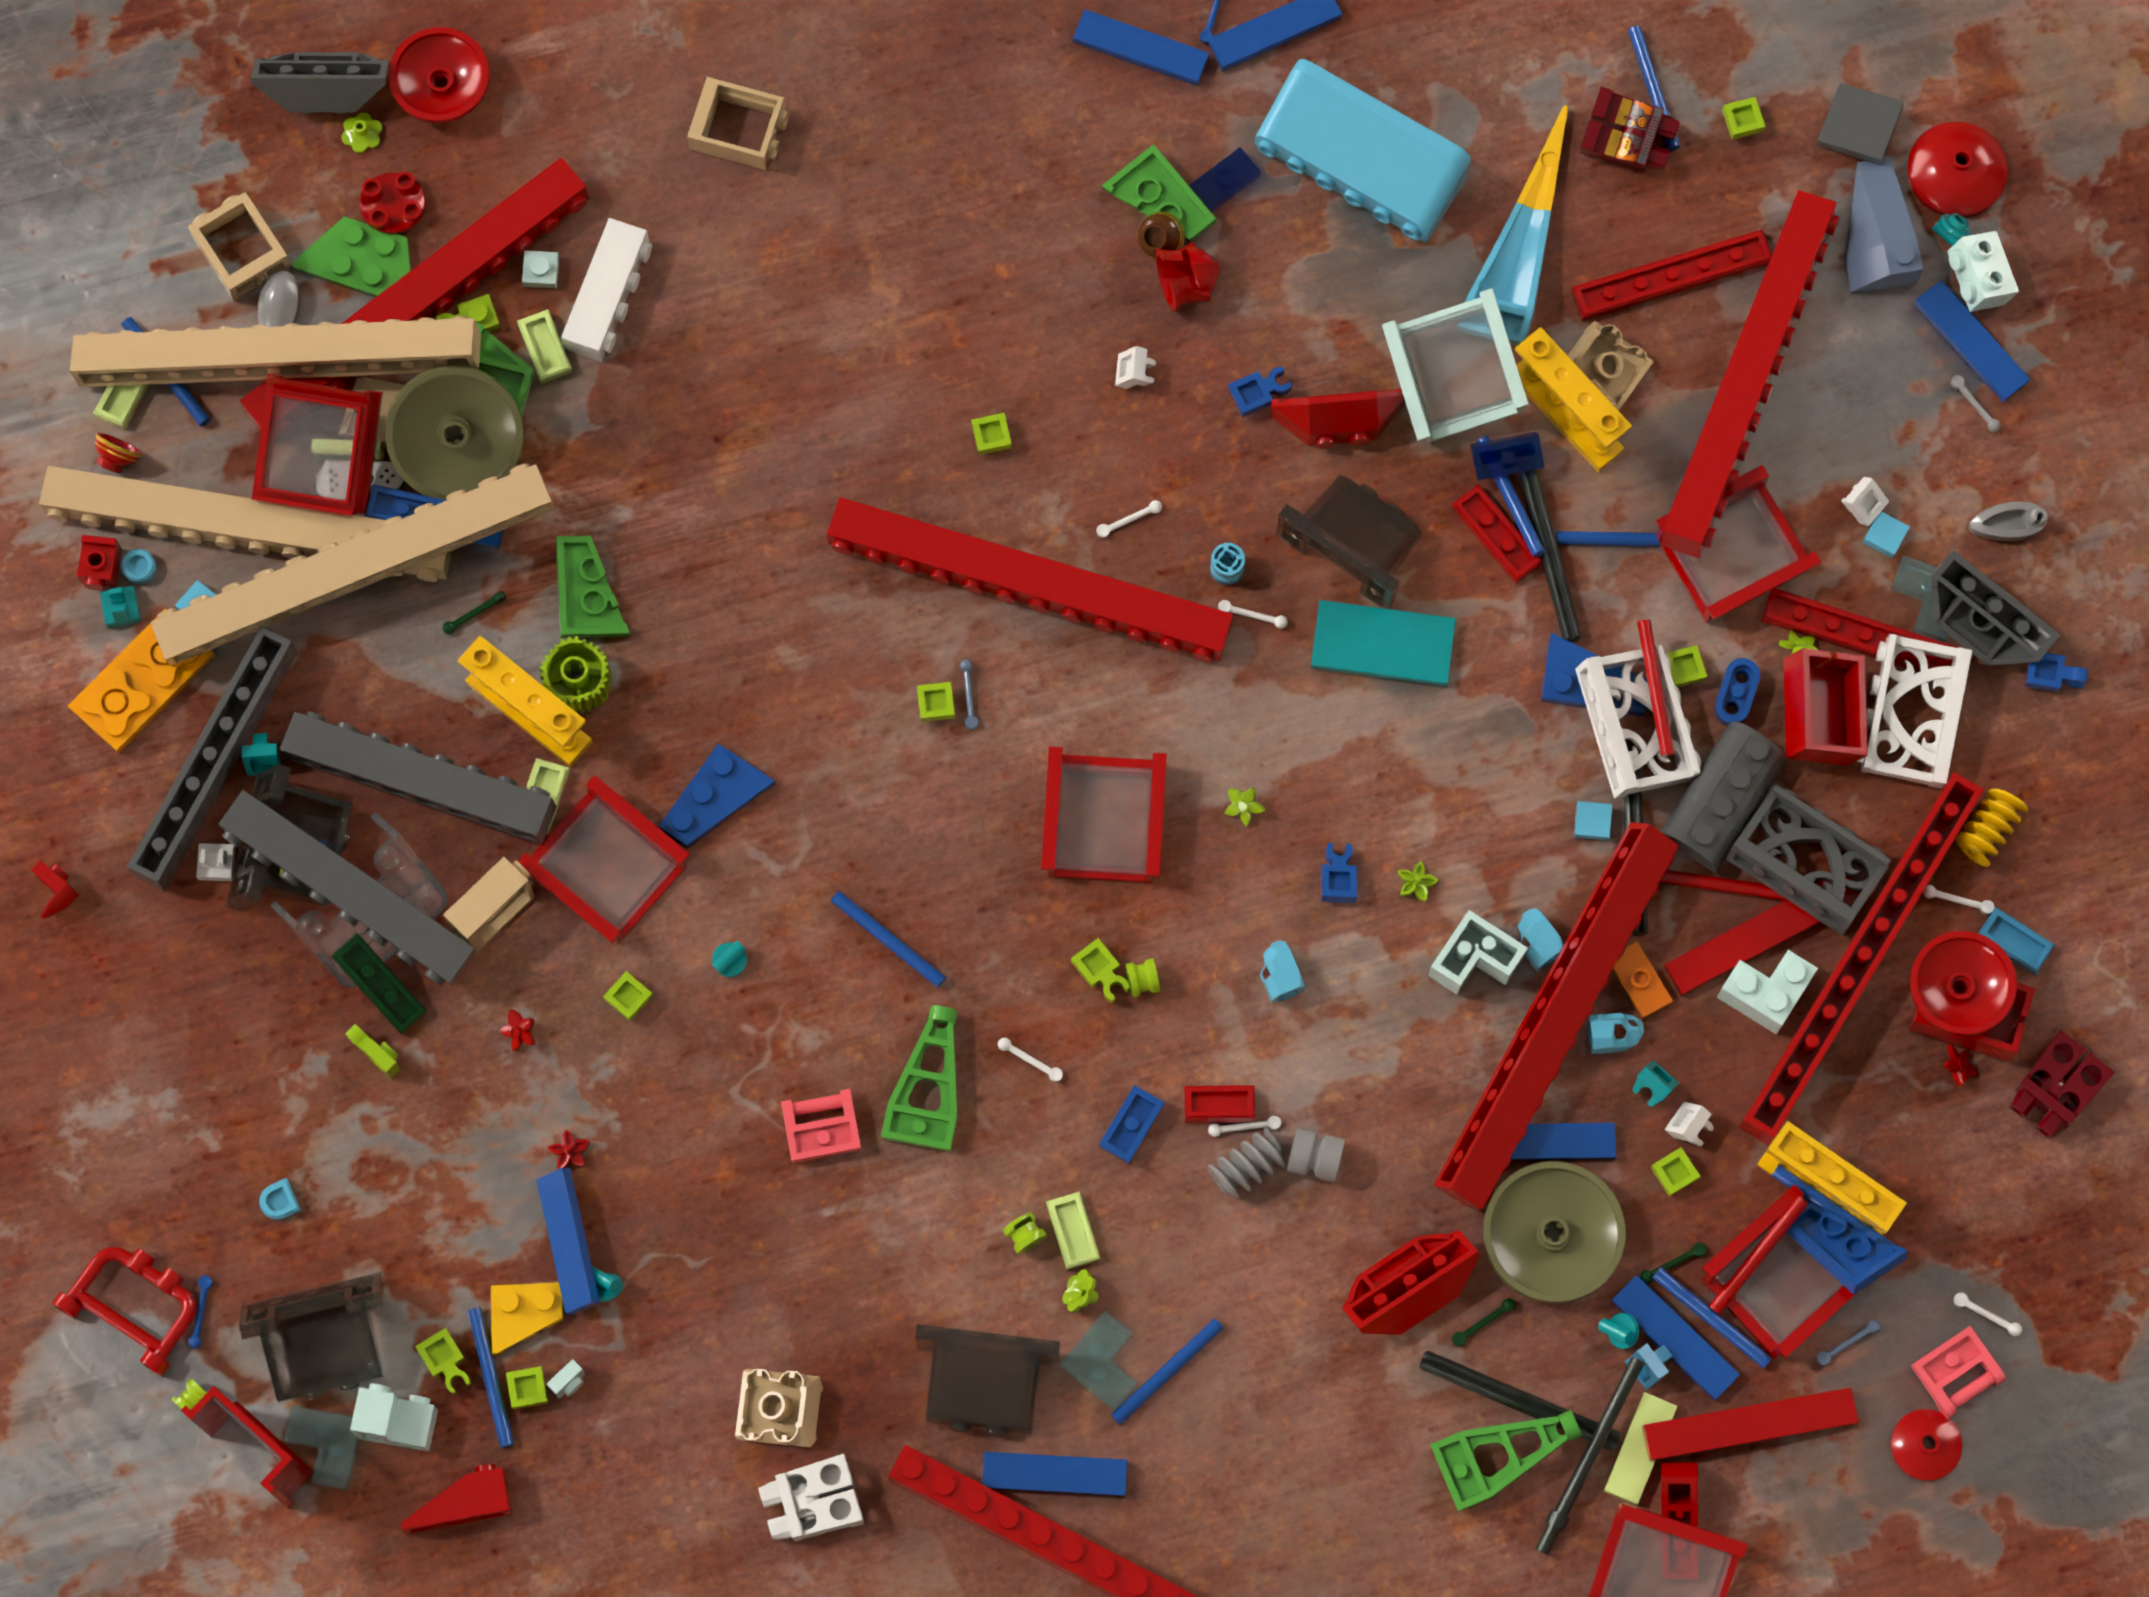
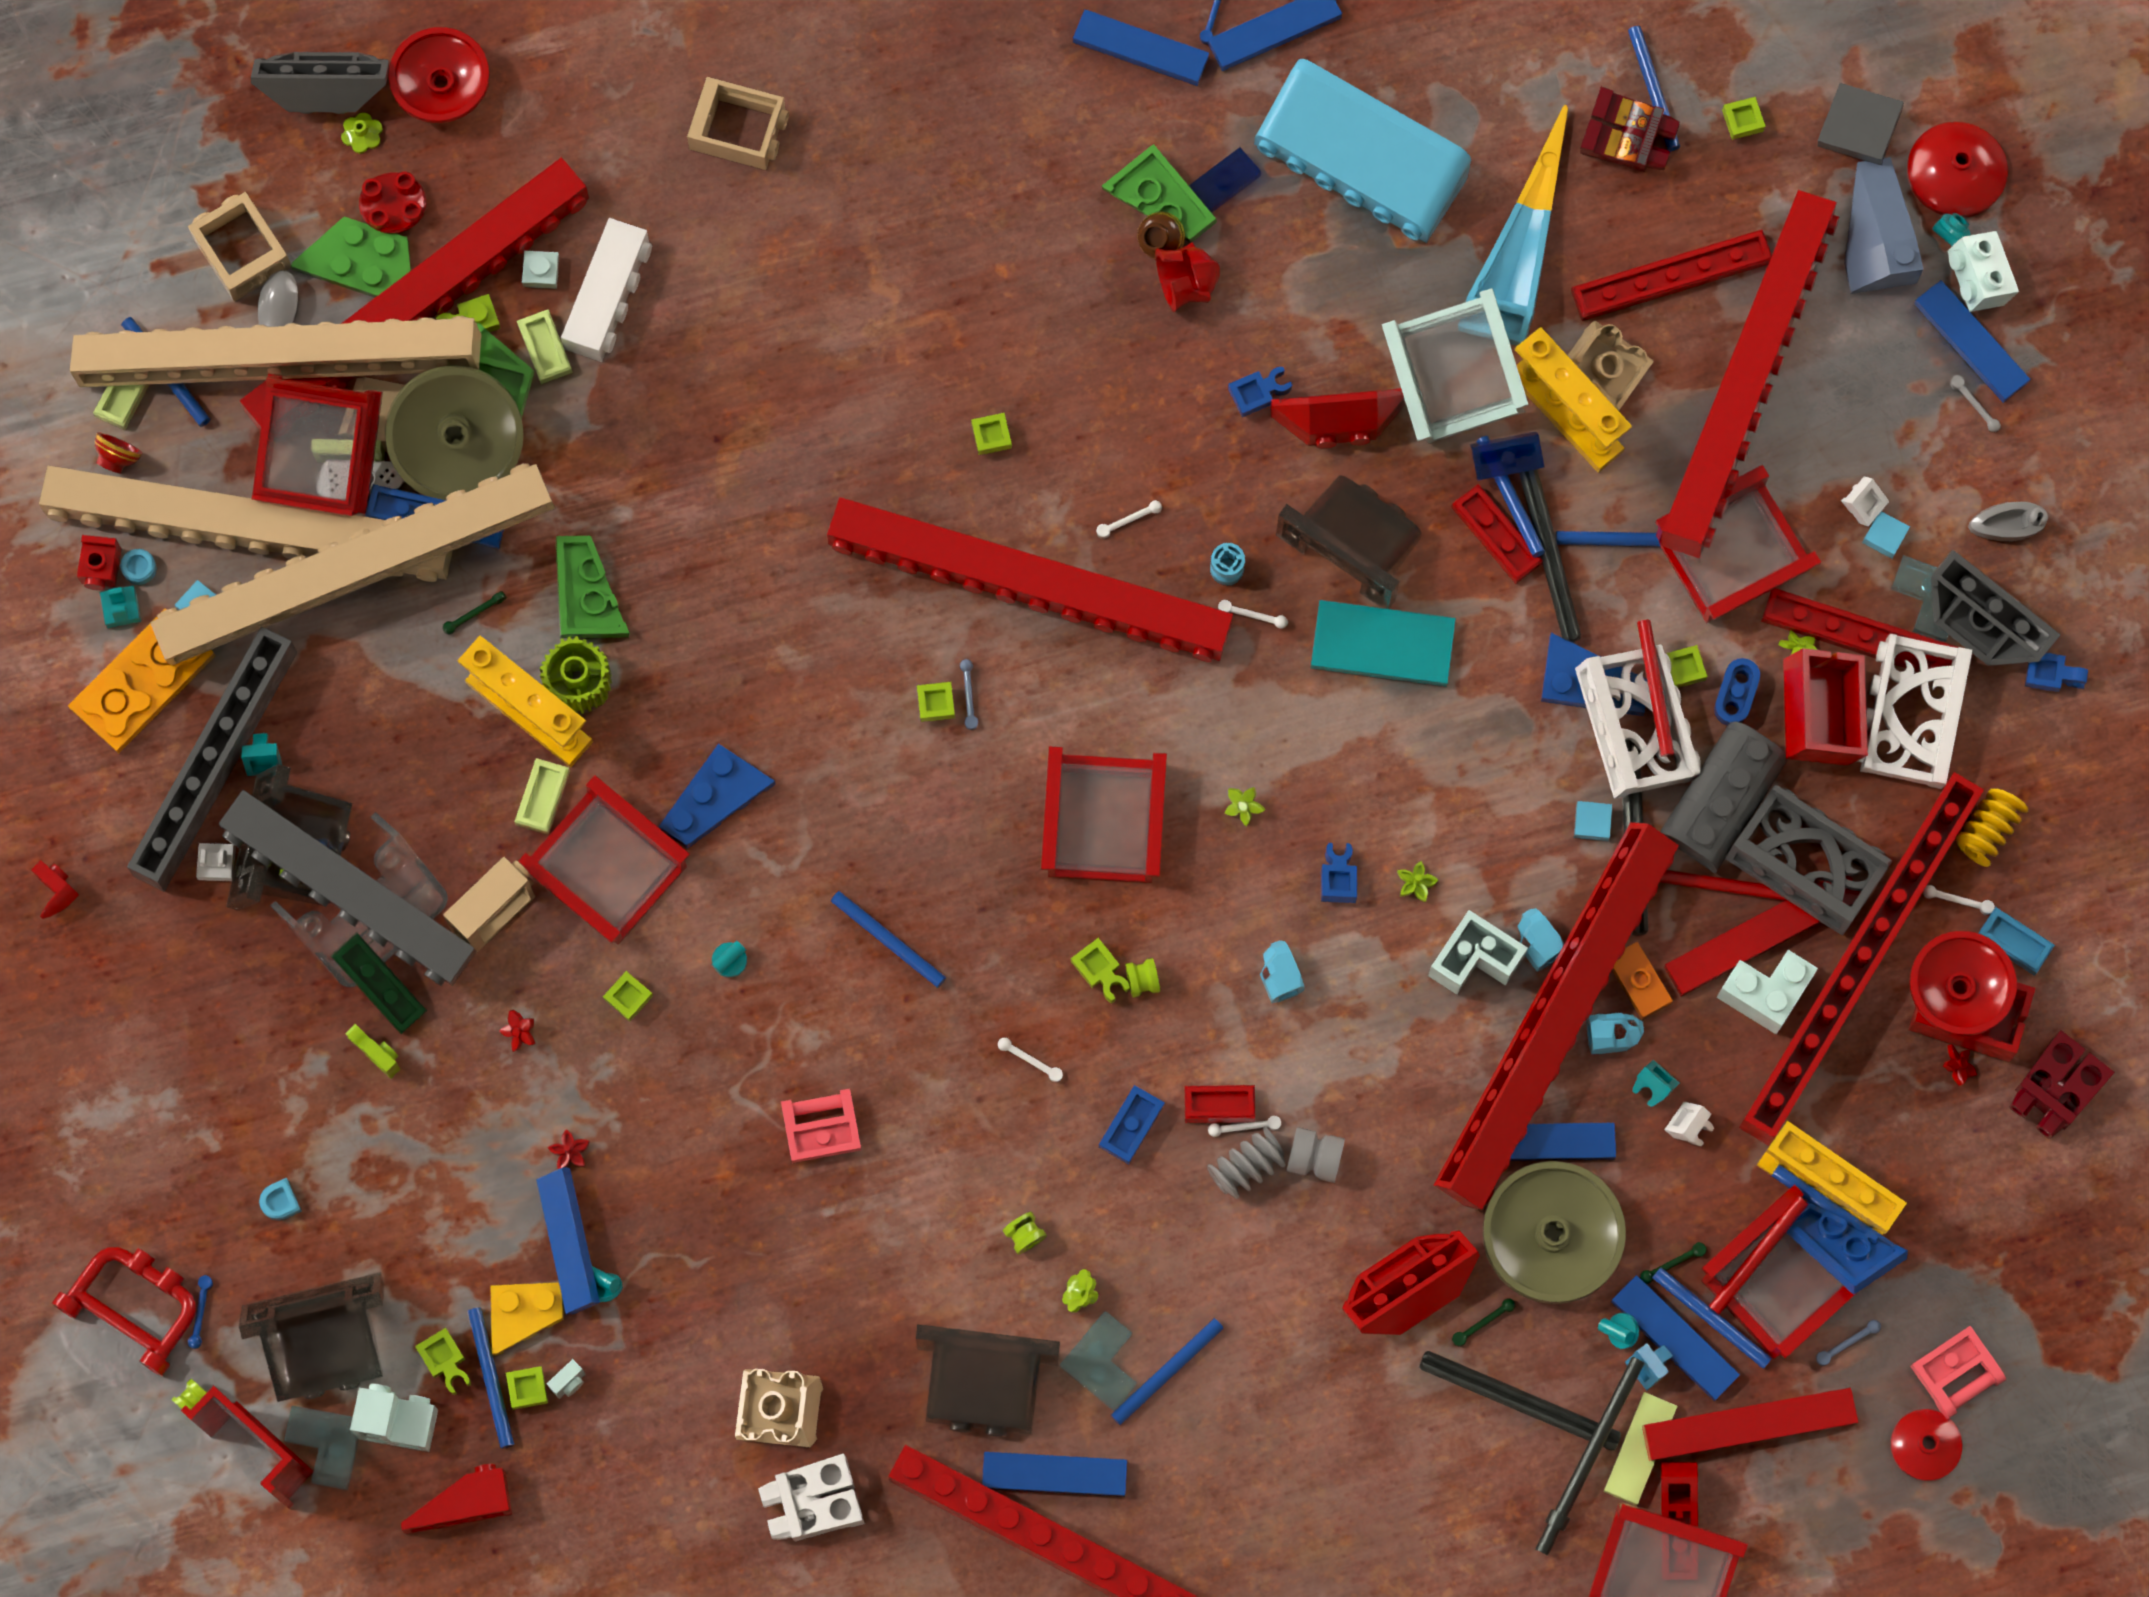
(418, 777): dark grey brick -> none
(918, 1125): bright green plate -> none
(1073, 1231): yellowish green tile -> none
(1132, 368): white tile -> none
(1462, 1471): bright green plate -> none
(1675, 1172): lime plate -> none
(1961, 1300): white hinge -> none

